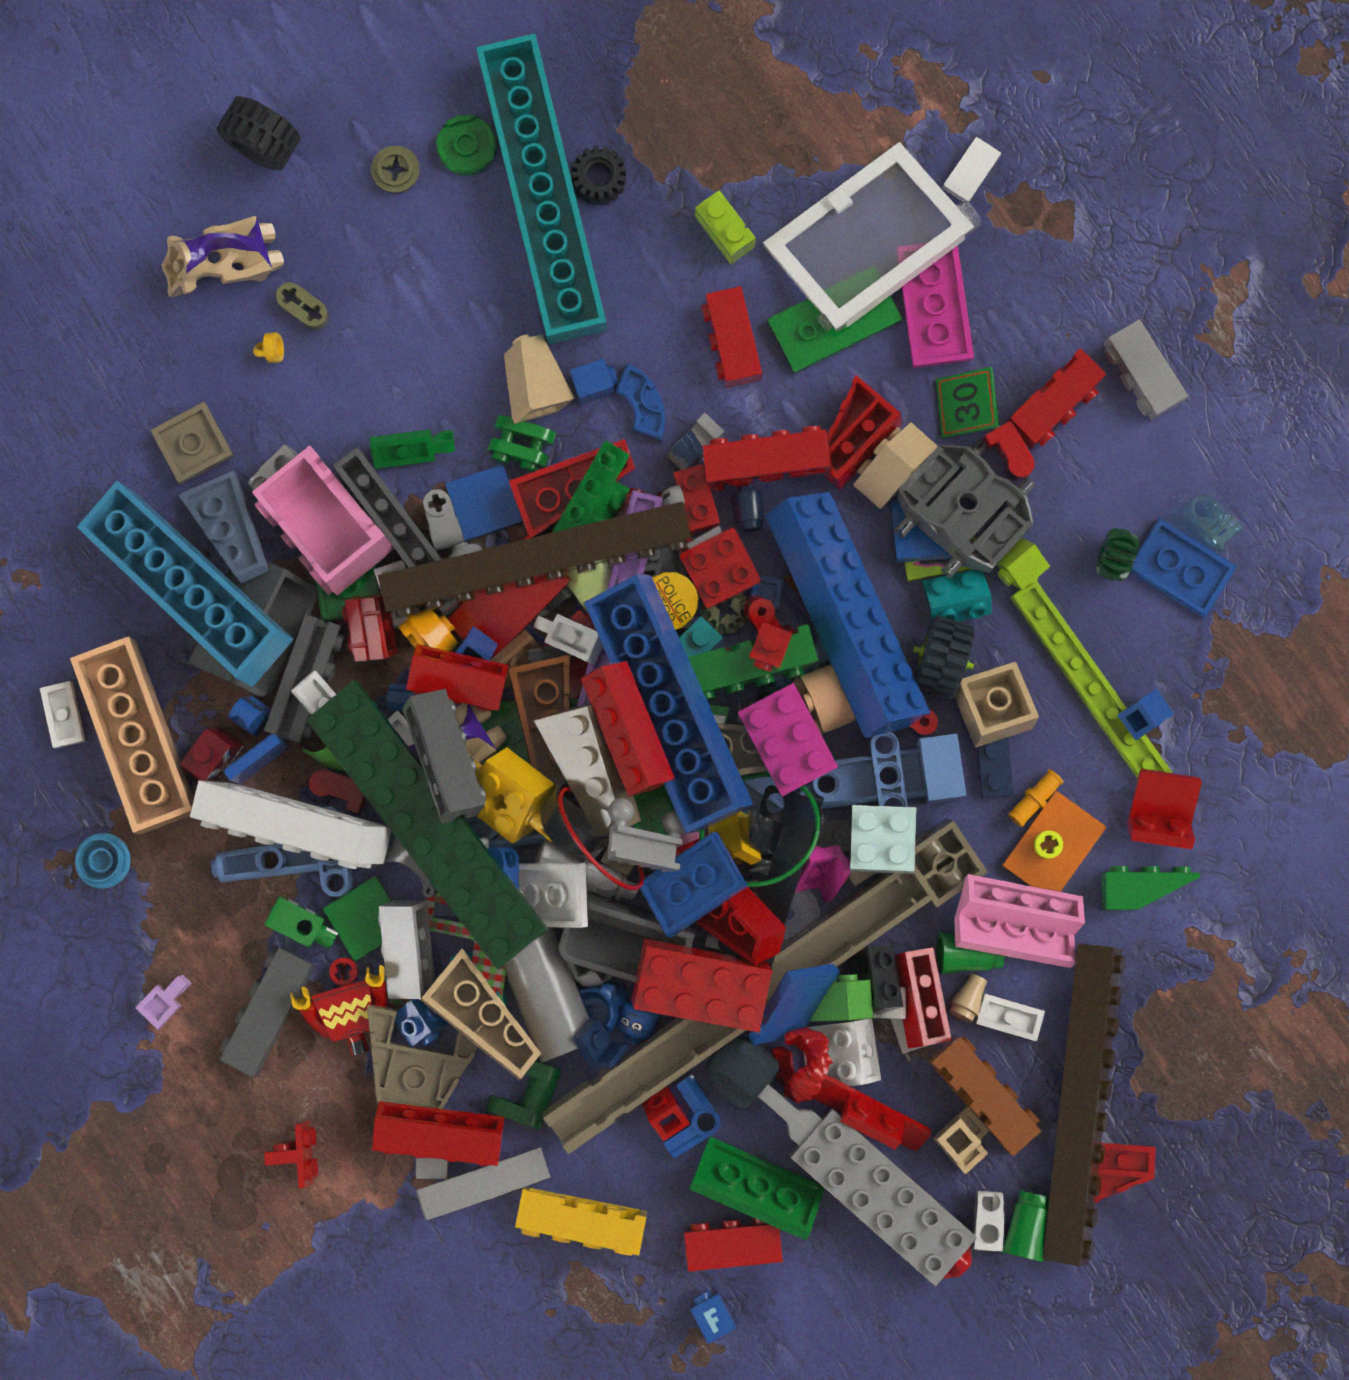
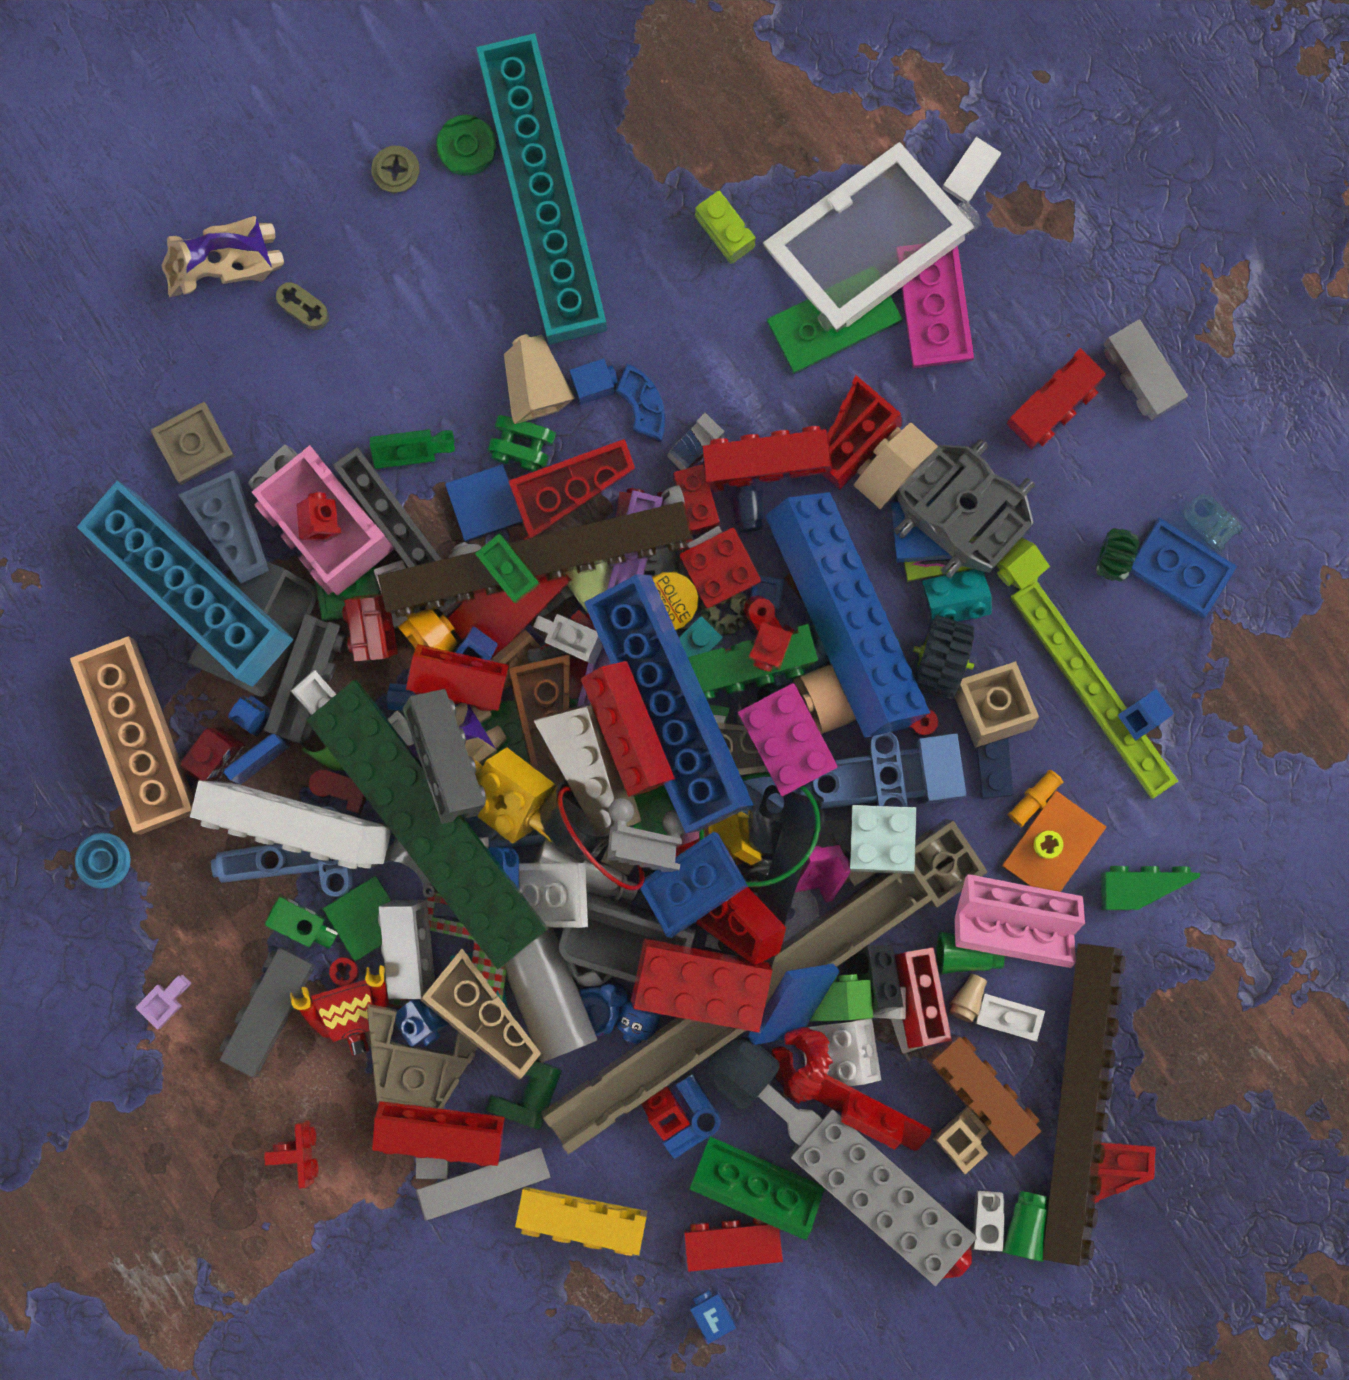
(62, 714): white plate -> none
(258, 133): black tyre -> none
(270, 348): yellow tile -> none
(317, 518): none -> red brick
(442, 525): light grey piece -> none
(507, 568): none -> green plate
(597, 1046): dark blue bracket -> none
(598, 493): green bracket -> none
(599, 157): black tyre -> none
(732, 337): red brick -> none
(967, 402): green piece -> none
(1012, 449): red leg -> none
(1164, 809): red bracket -> none

